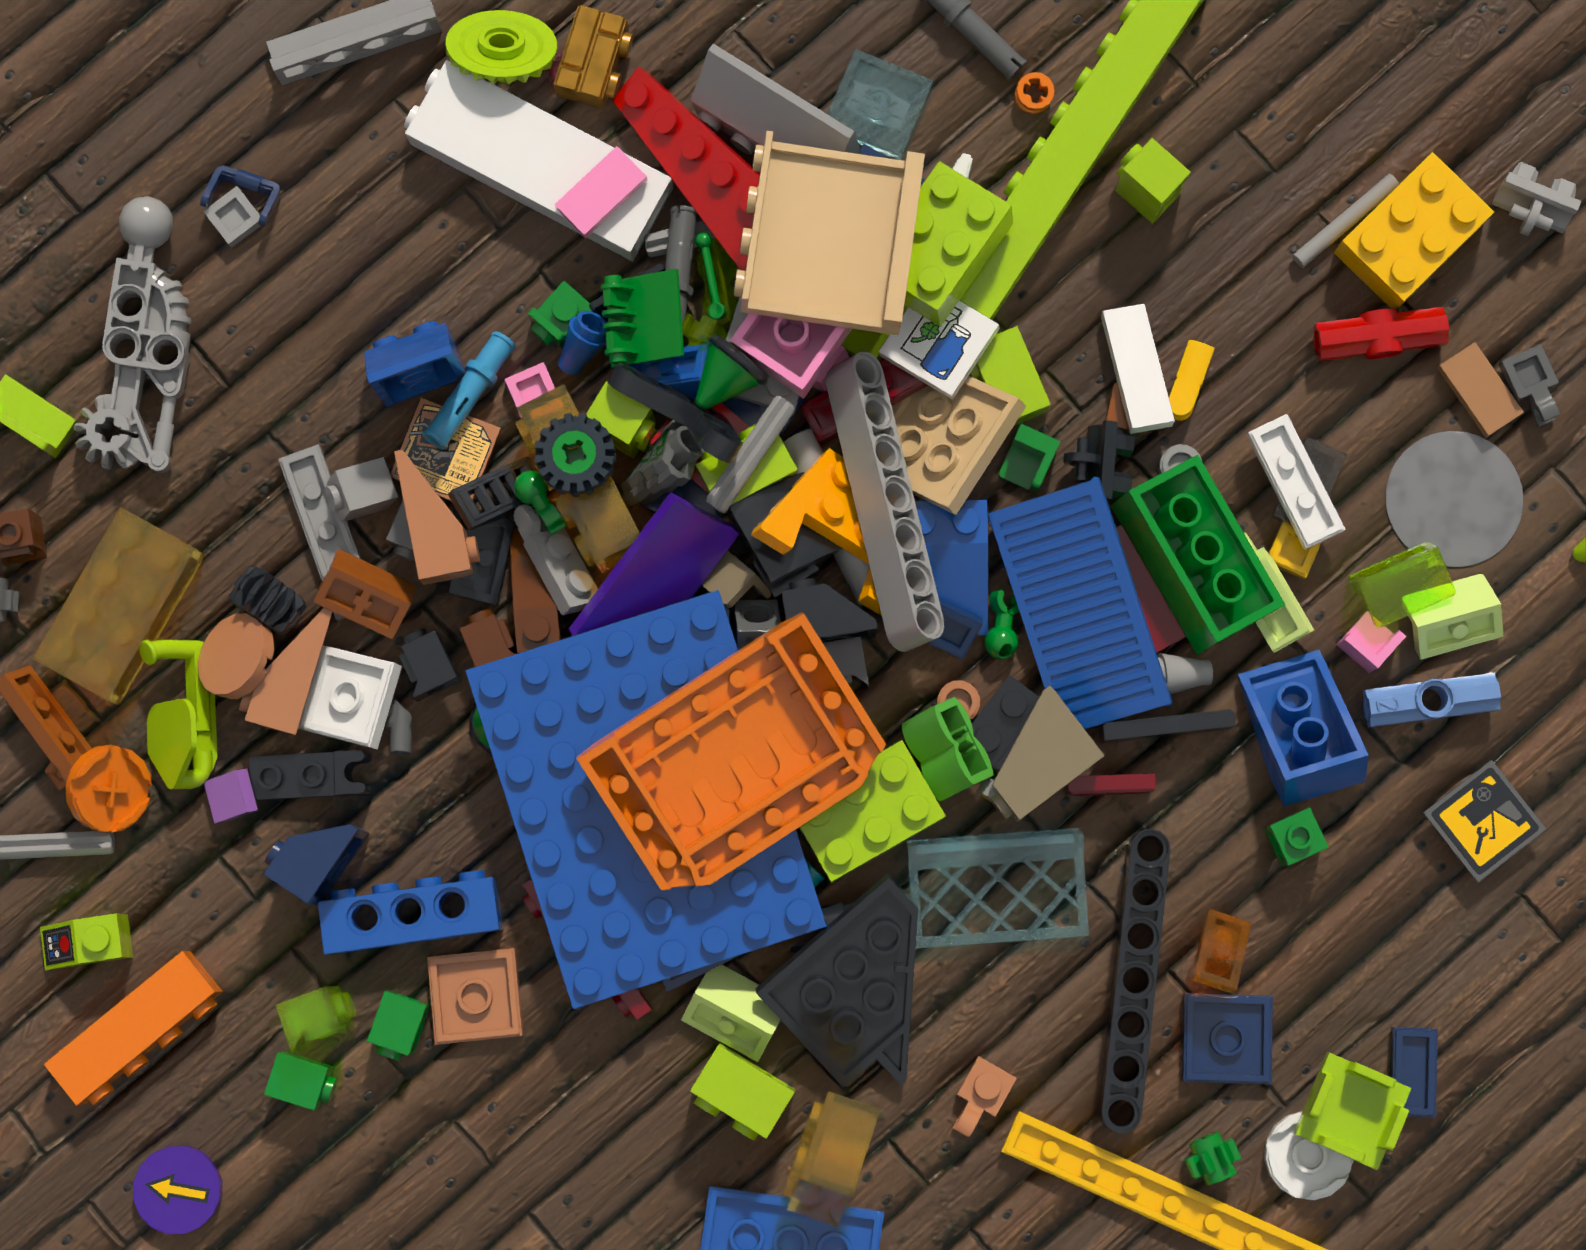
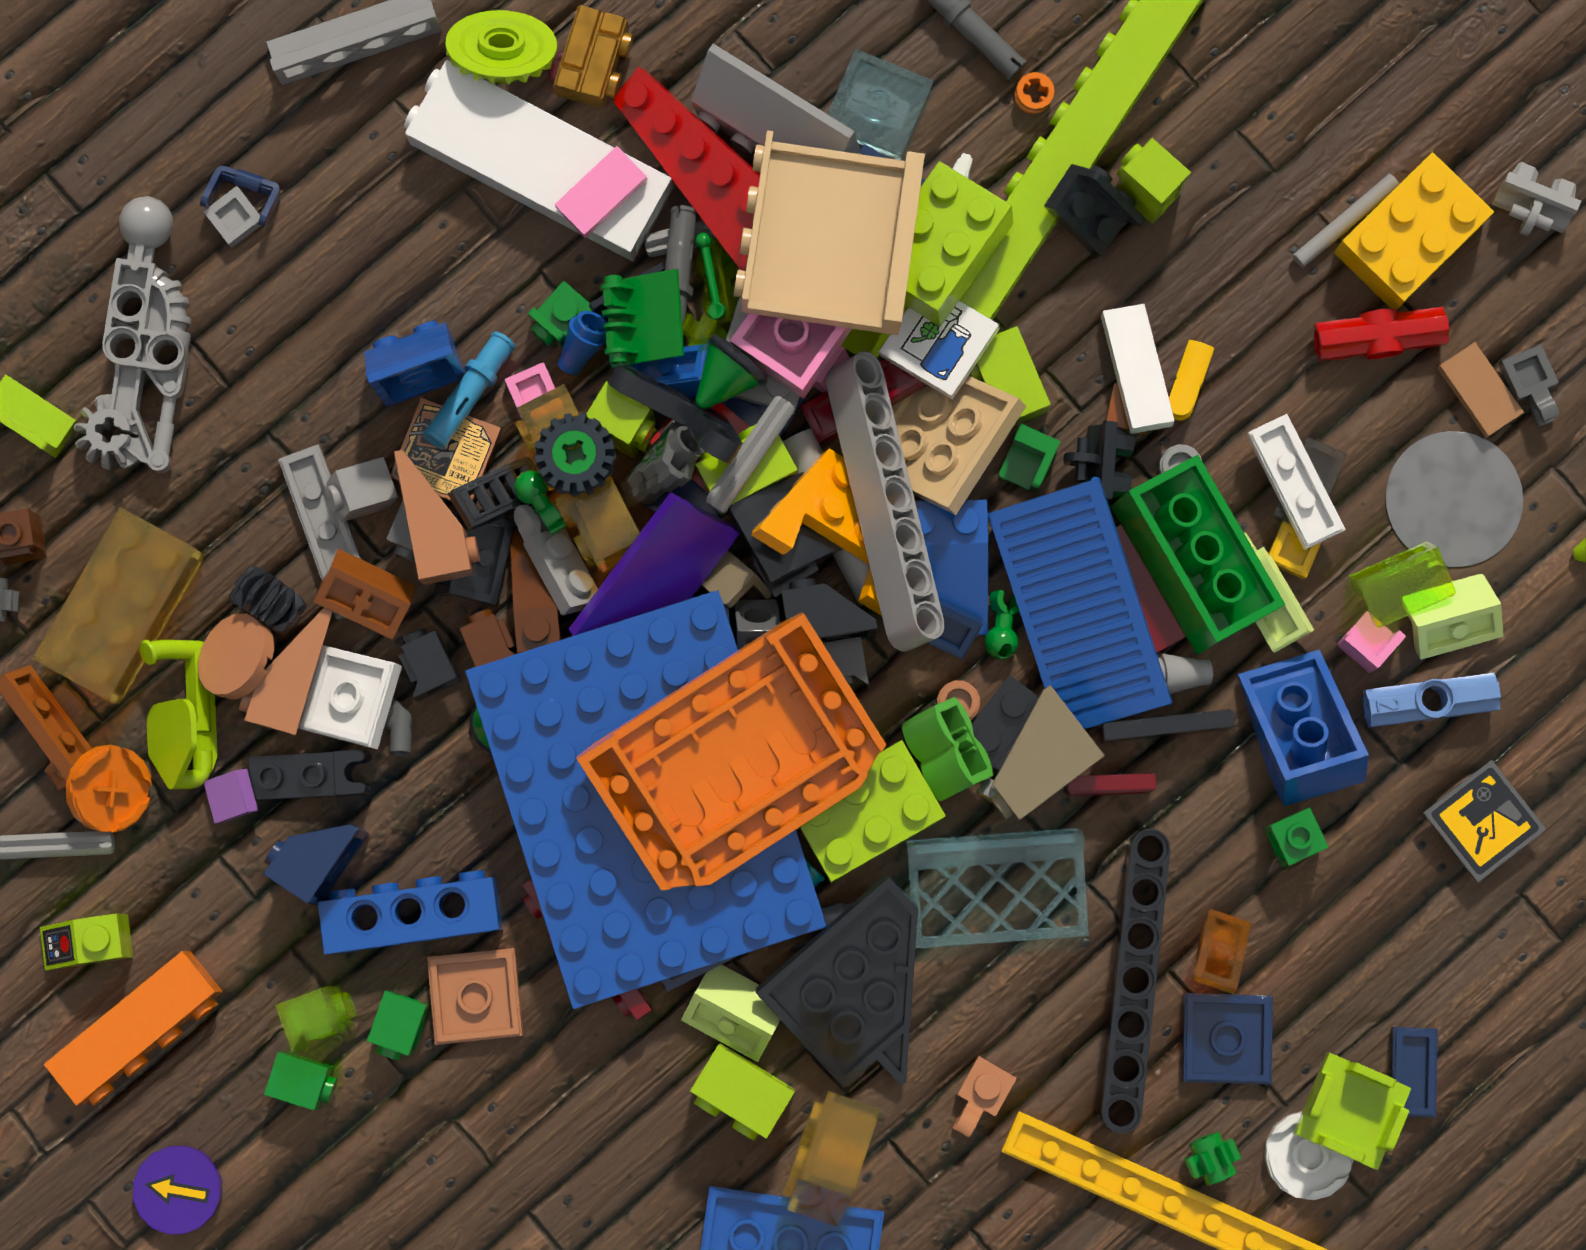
(1092, 207): none -> black bracket

